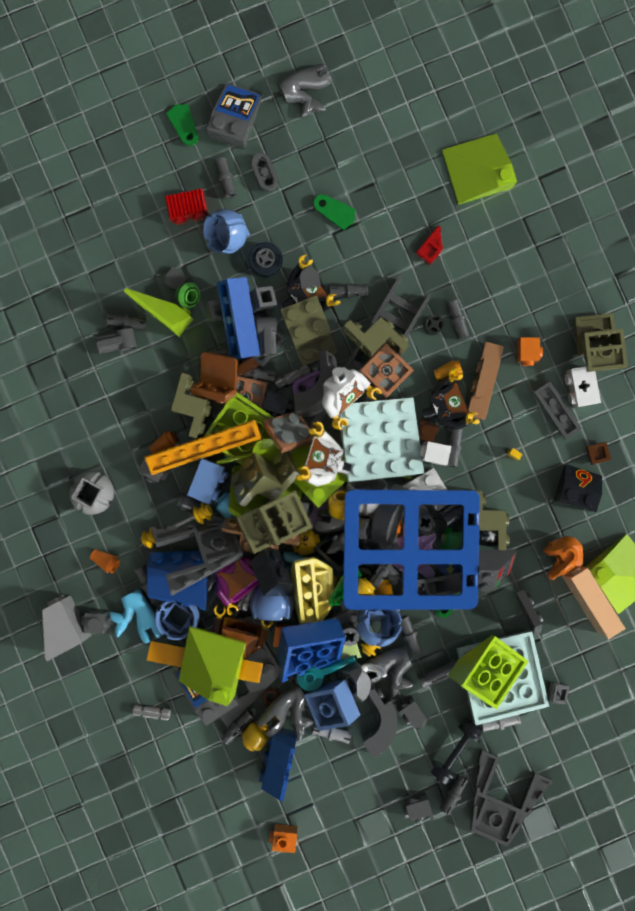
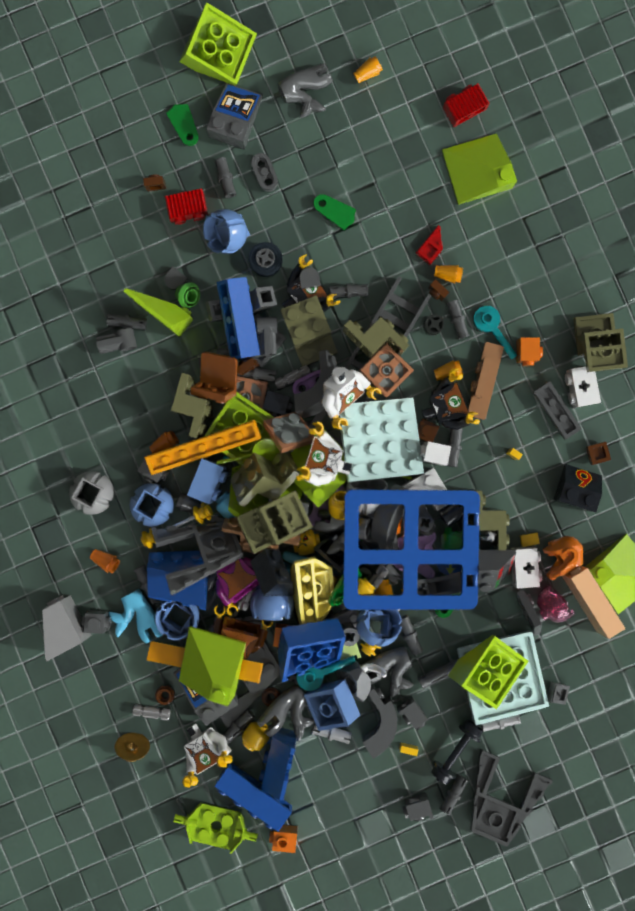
(134, 741): none -> pearl gold piece
(154, 183): none -> reddish brown plate
(162, 700): none -> reddish brown plate
(163, 511): none -> medium blue piece
(200, 829): none -> lime plate
(204, 751): none -> torso
(218, 46): none -> lime slope
(247, 792): none -> blue brick
(368, 69): none -> light orange cone
(408, 749): none -> yellow piece
(437, 290): none -> reddish brown plate
(450, 273): none -> light orange cone
(465, 105): none -> red brick
(487, 320): none -> teal piece
(529, 539): none -> yellow piece
(531, 577): none -> white brick
(553, 606): none -> clear pink cylinder

